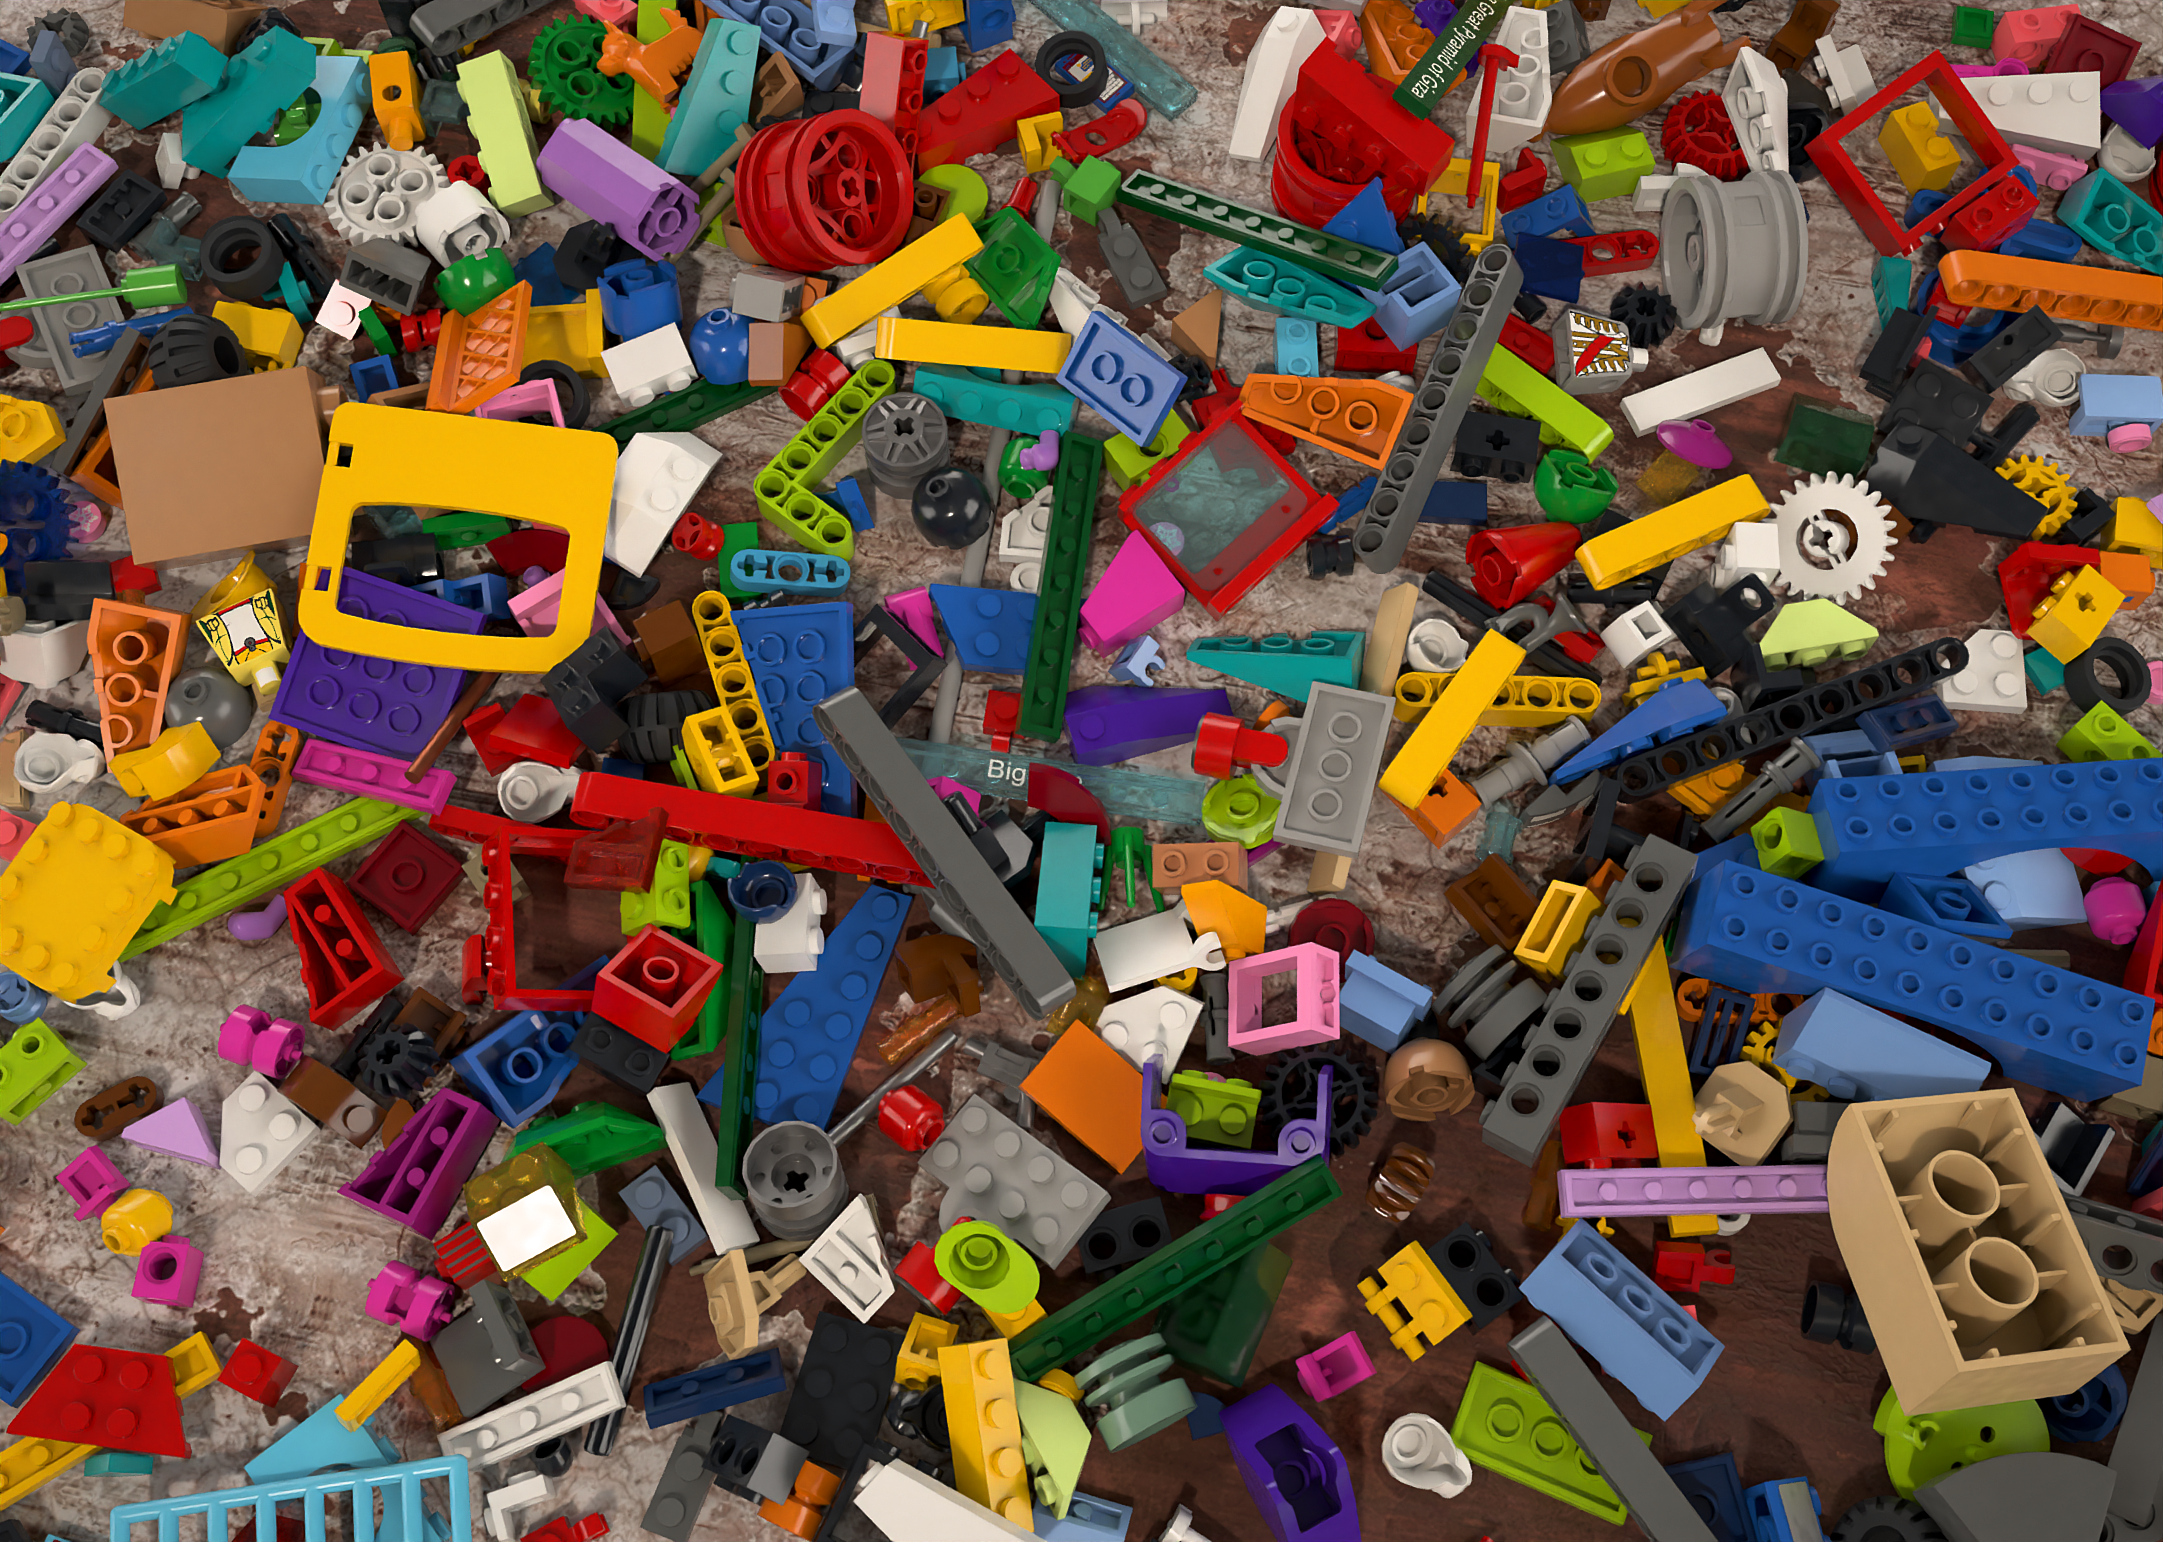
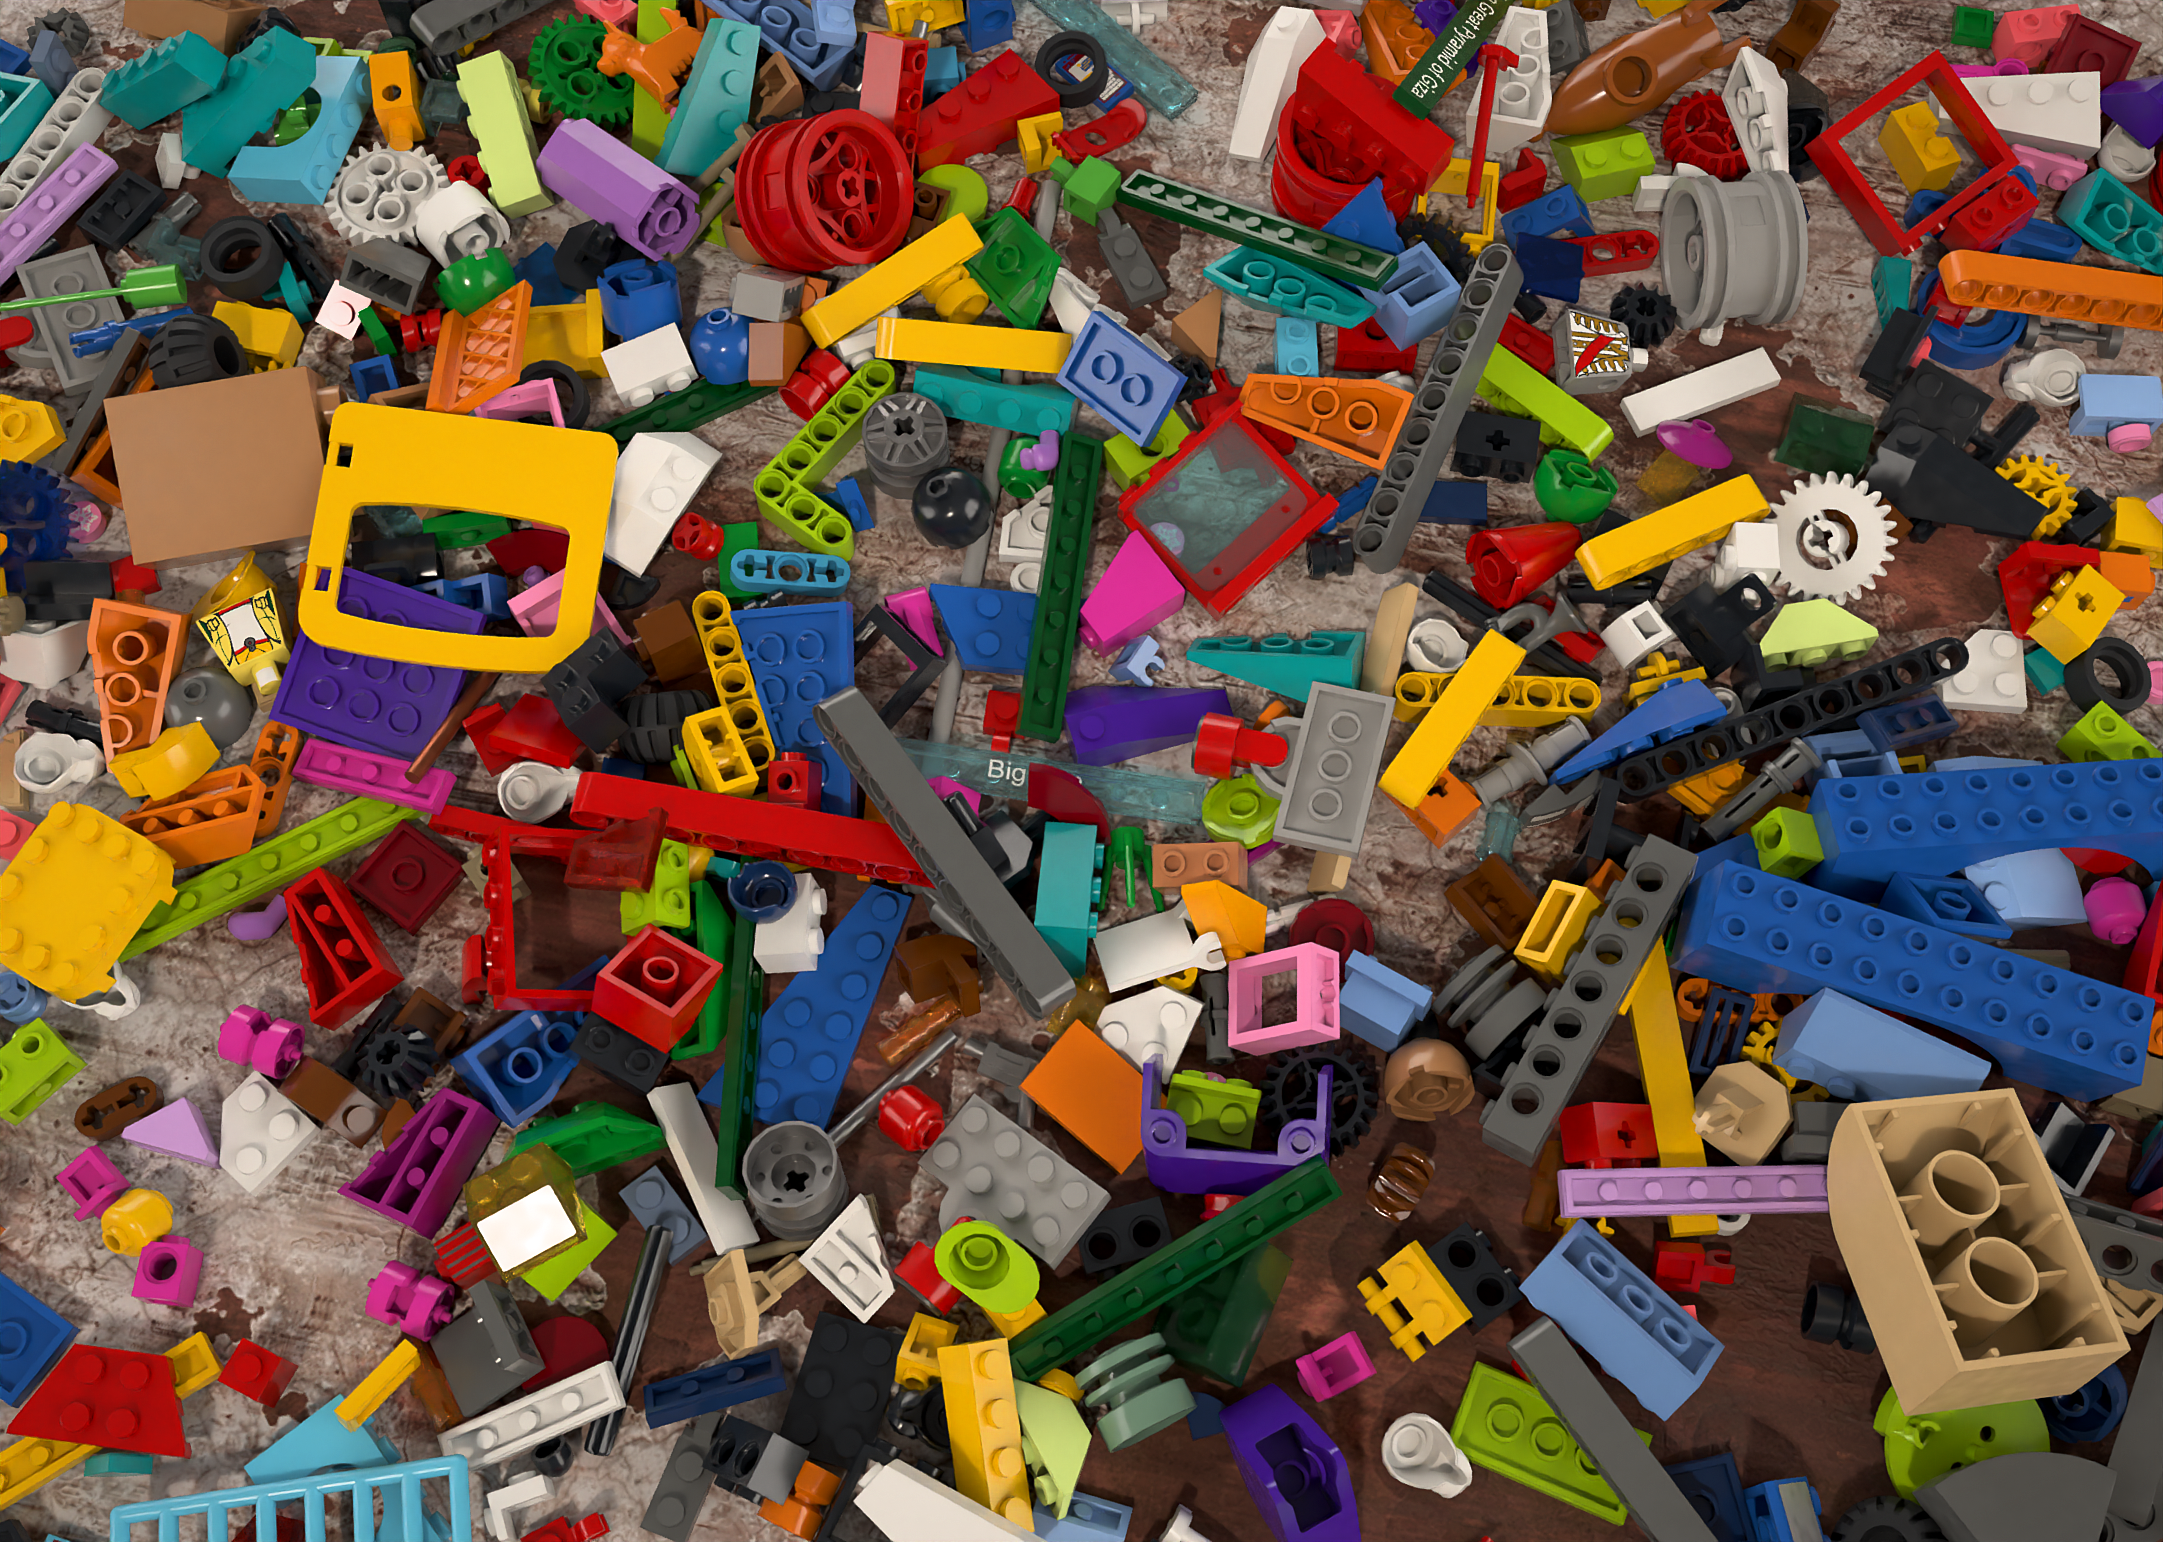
(1847, 74): white bracket -> none
(2011, 350): black window -> none

